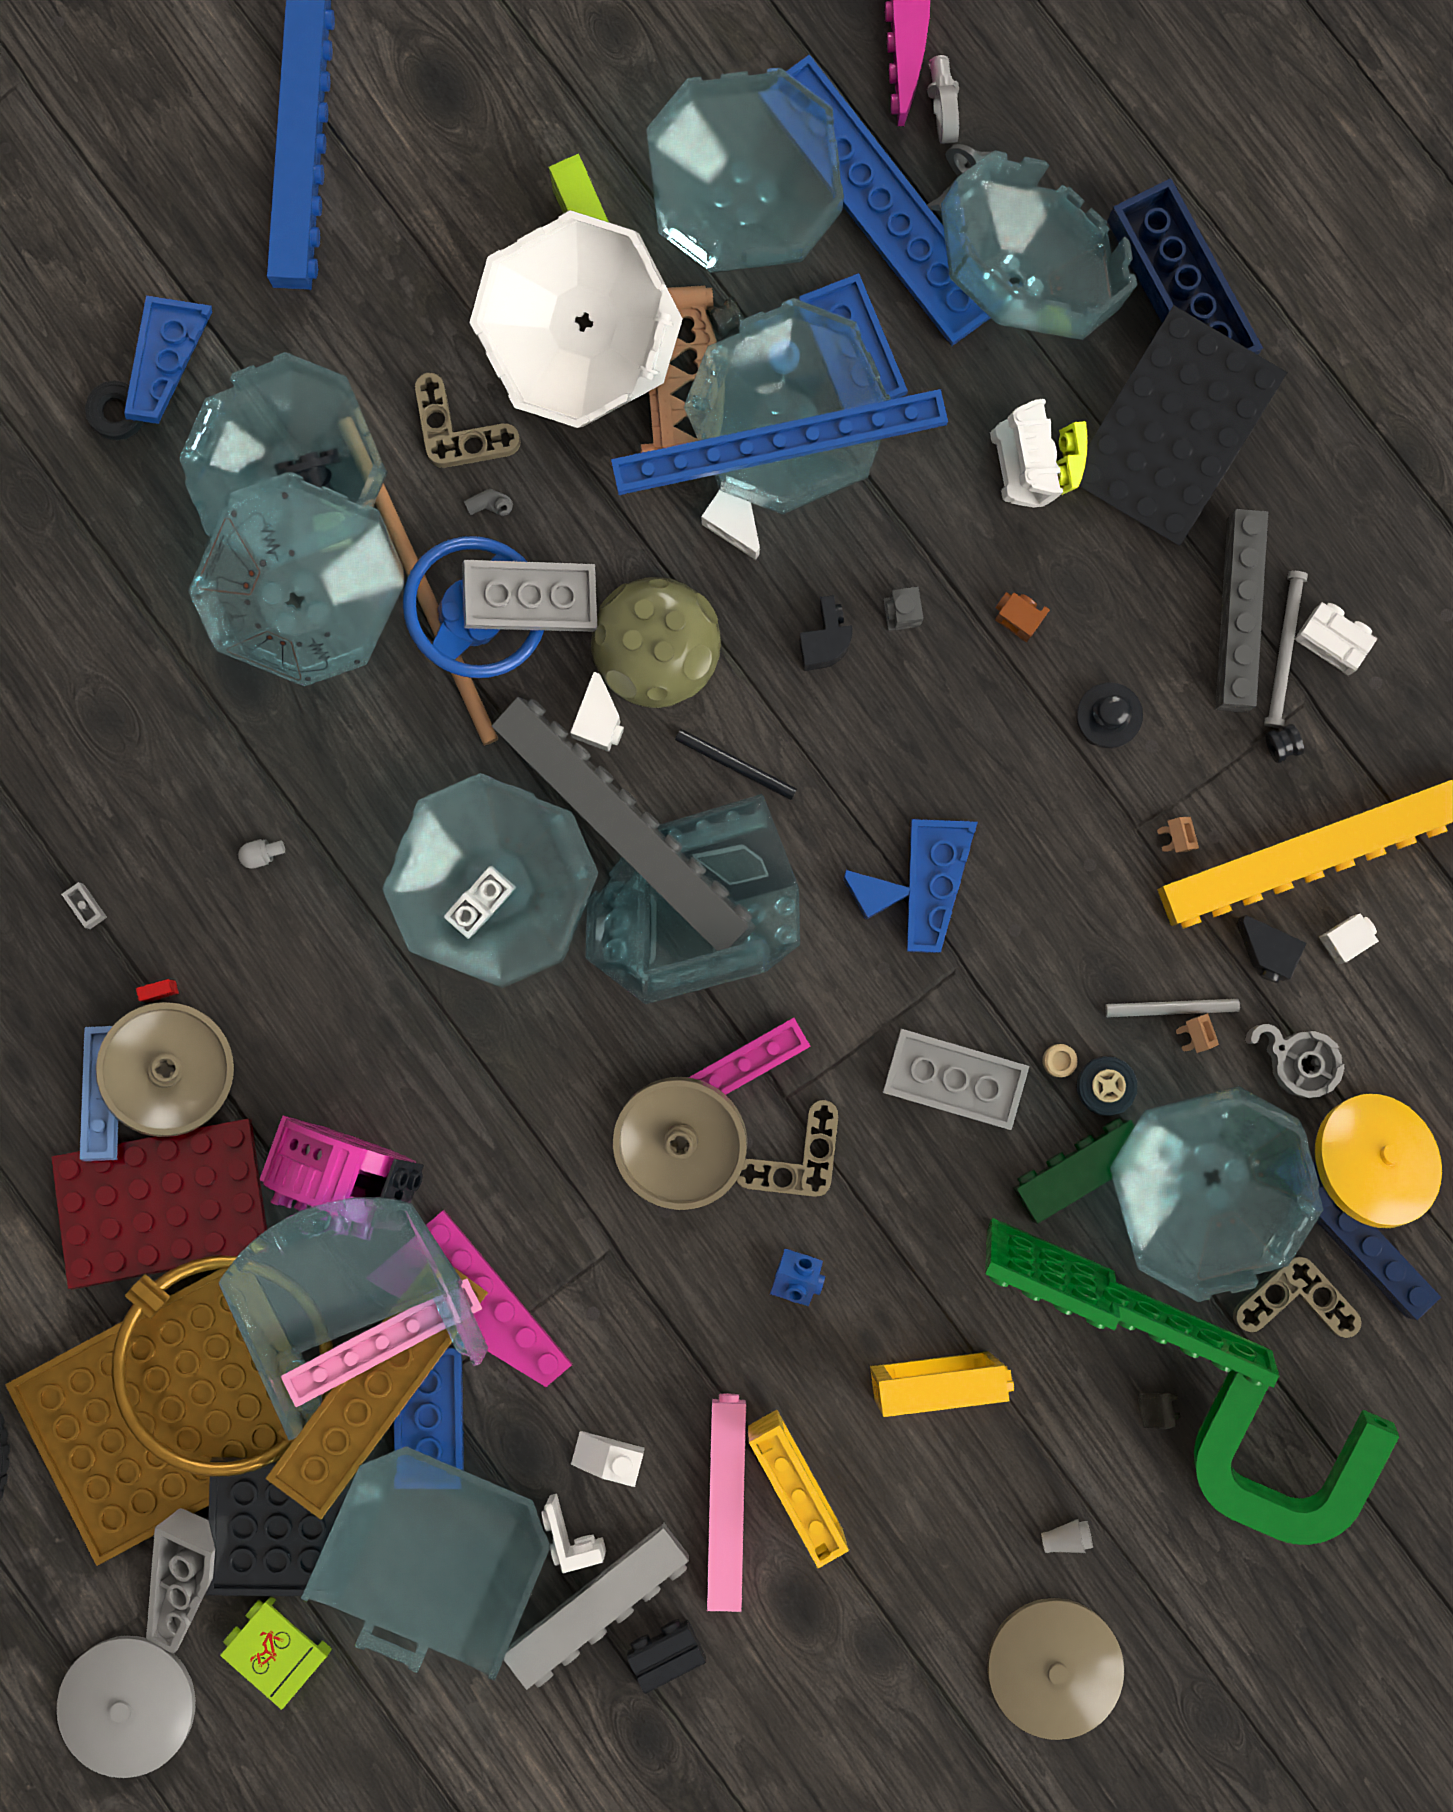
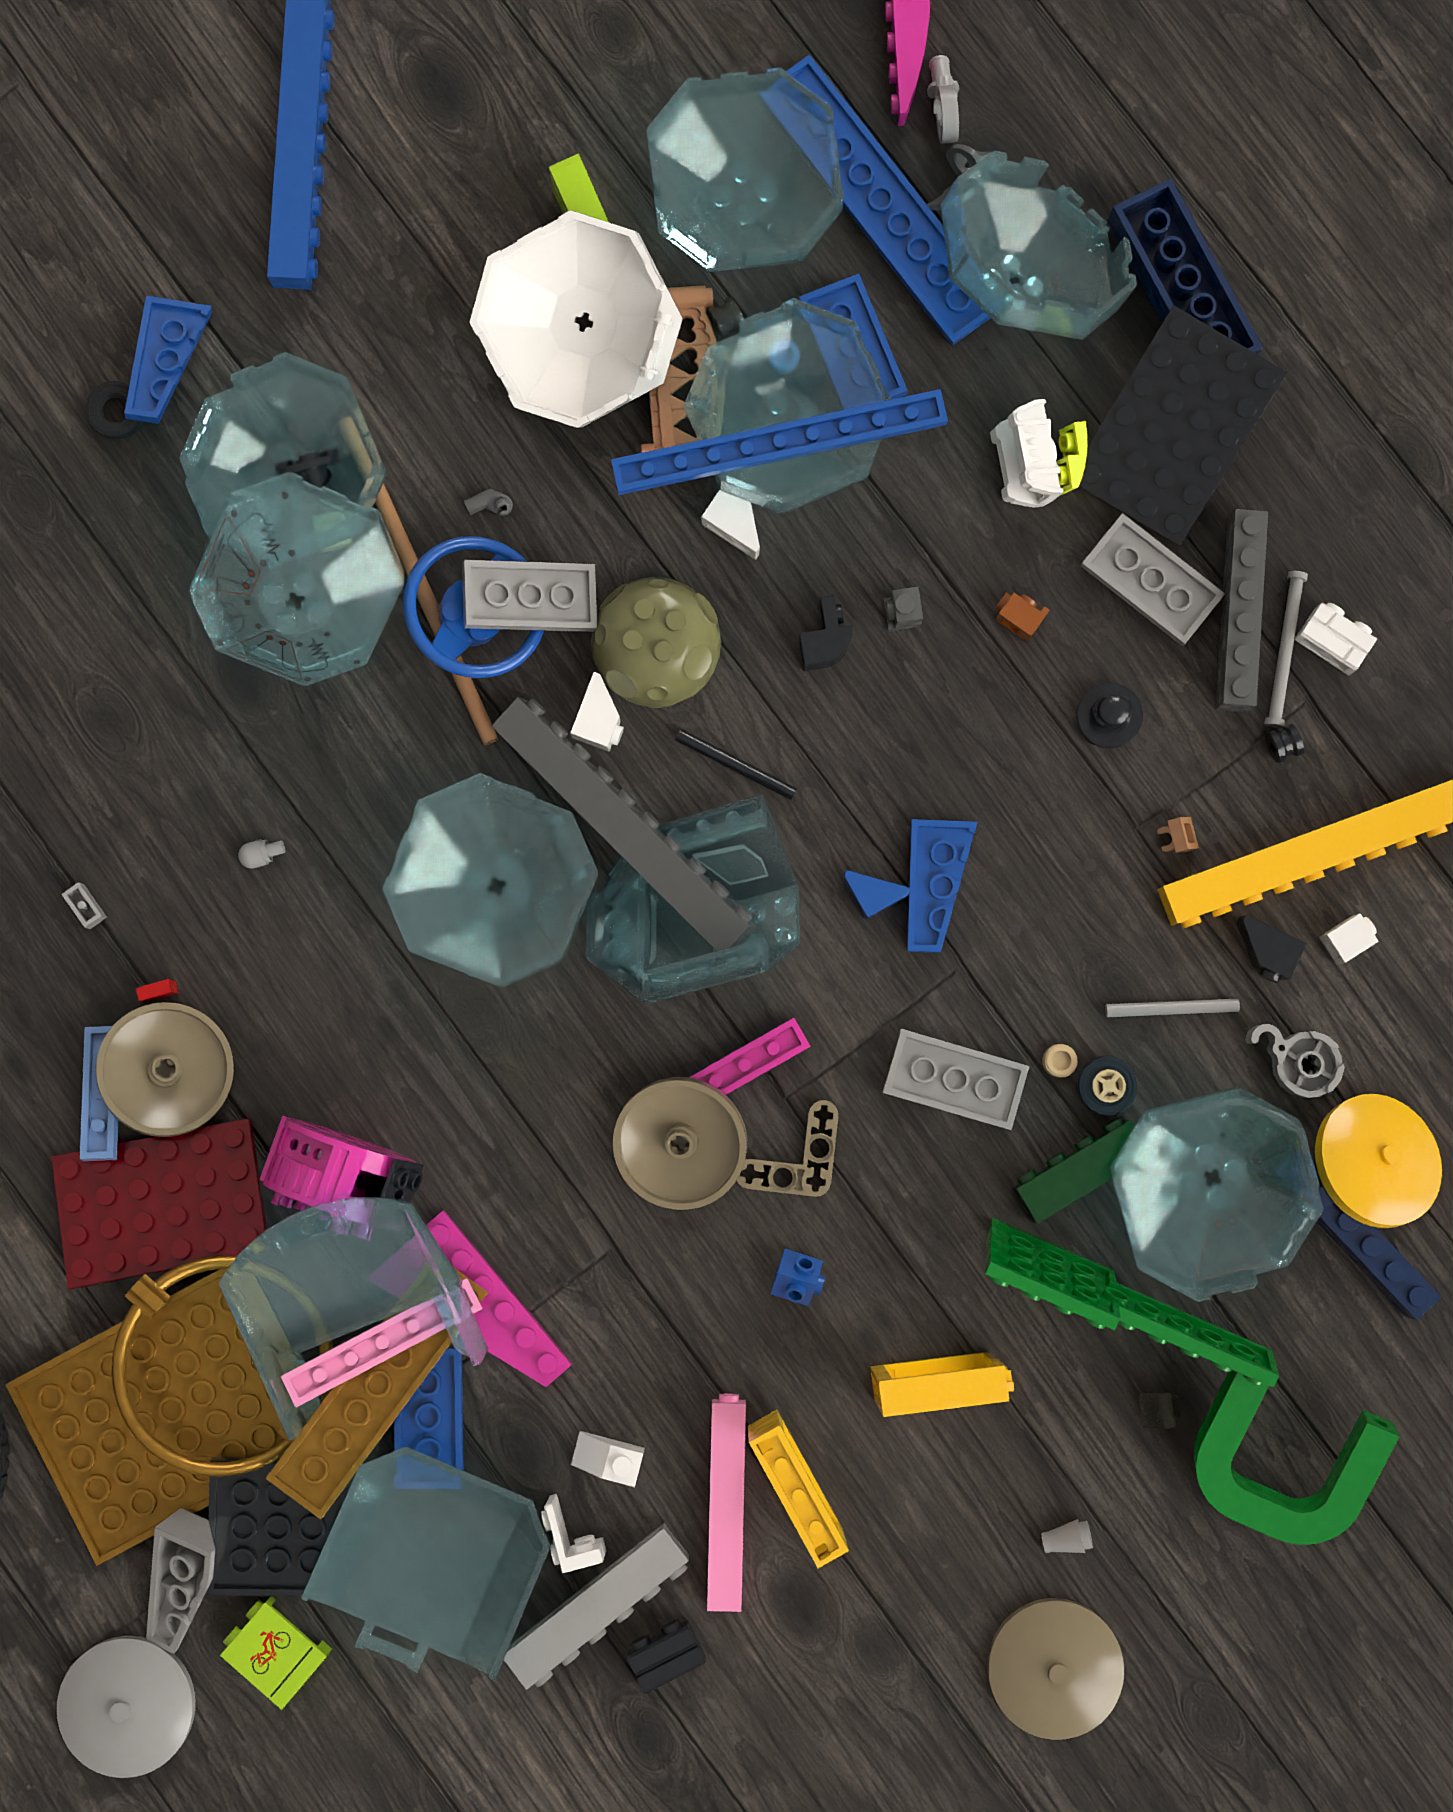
(446, 436): dark tan beam -> none
(479, 902): white slope -> none
(1152, 579): none -> light grey plate
(1201, 1032): medium nougat tile -> none
(1291, 1289): dark tan beam -> none

